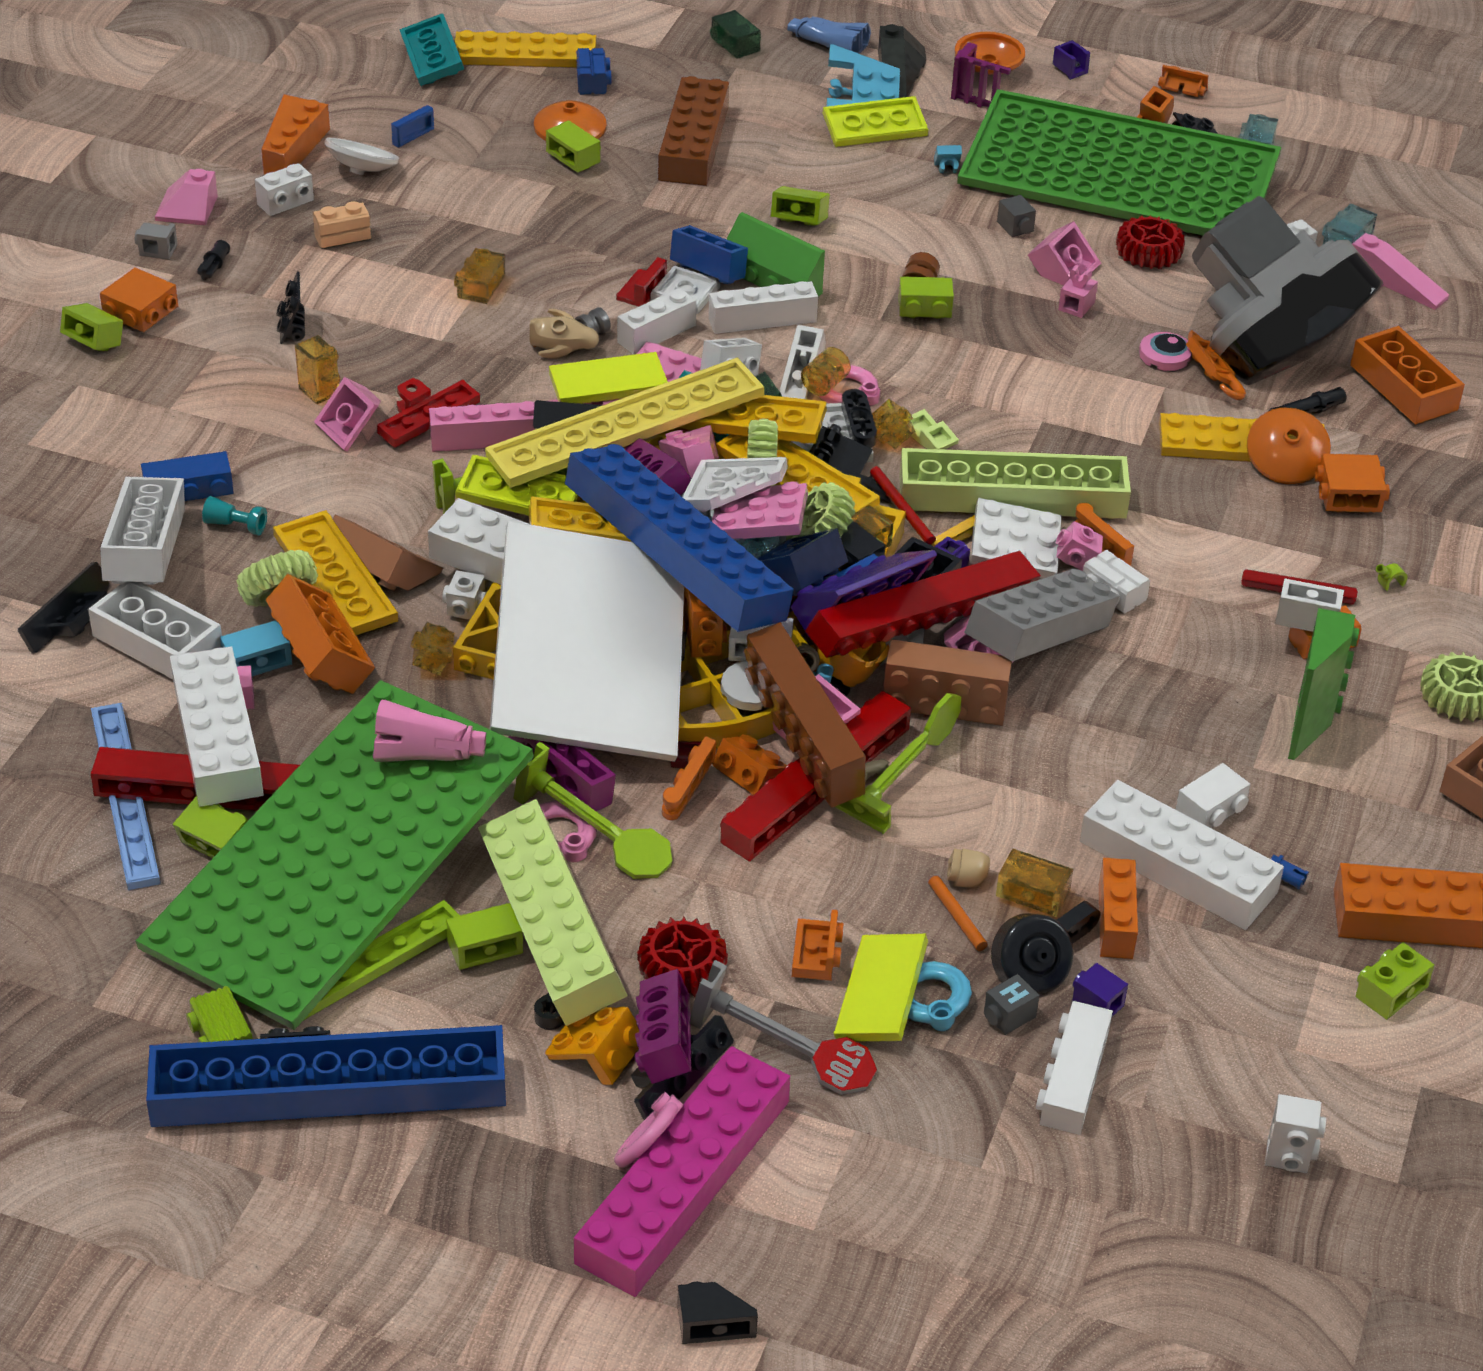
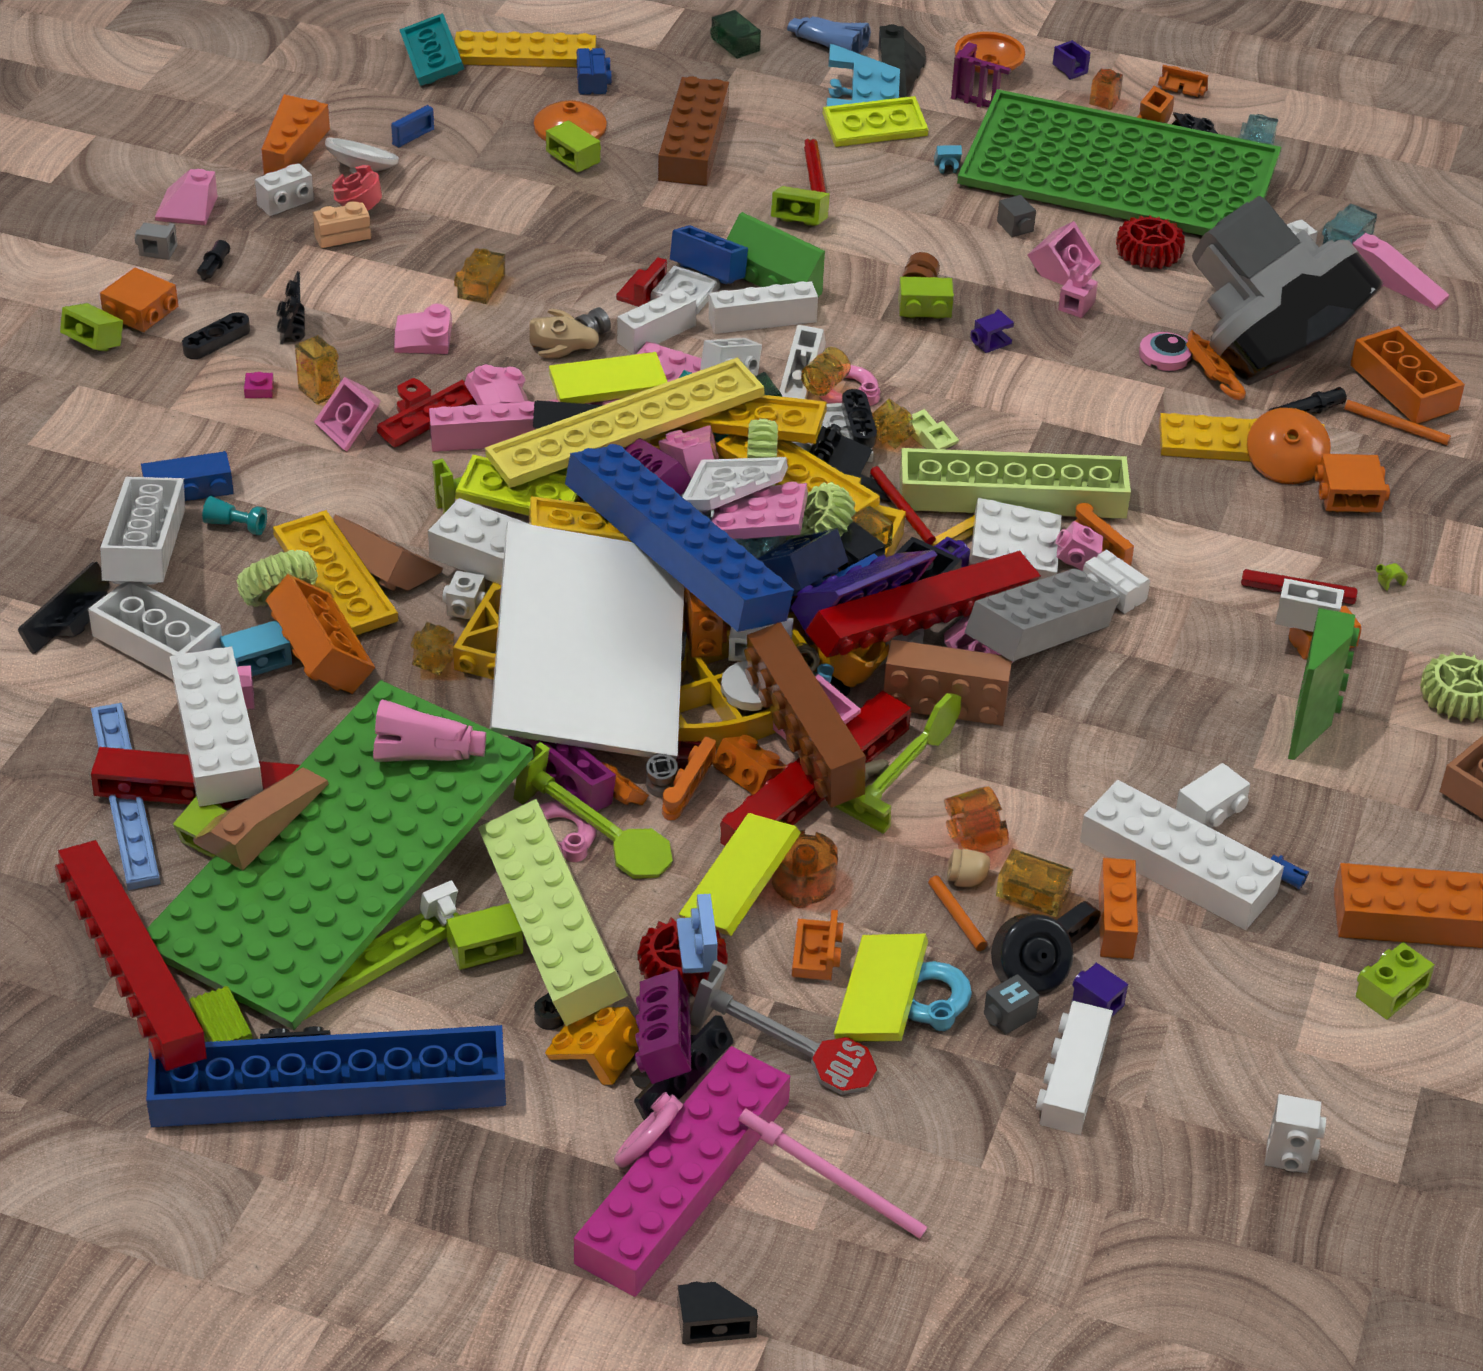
(131, 956): none -> red brick
(202, 343): none -> black beam
(254, 823): none -> nougat wedge
(258, 385): none -> dark pink plate
(358, 187): none -> coral cone
(424, 331): none -> bright pink slope
(439, 902): none -> white tile
(496, 385): none -> bright pink slope
(625, 789): none -> orange plate
(660, 773): none -> flat silver wheel
(698, 937): none -> light blue bracket
(743, 870): none -> neon yellow tile
(773, 1134): none -> bright pink bar
(807, 870): none -> clear orange brick
(814, 165): none -> red axle
(976, 820): none -> clear orange brick
(988, 331): none -> dark purple window
(1106, 89): none -> clear orange brick
(1397, 422): none -> orange bar

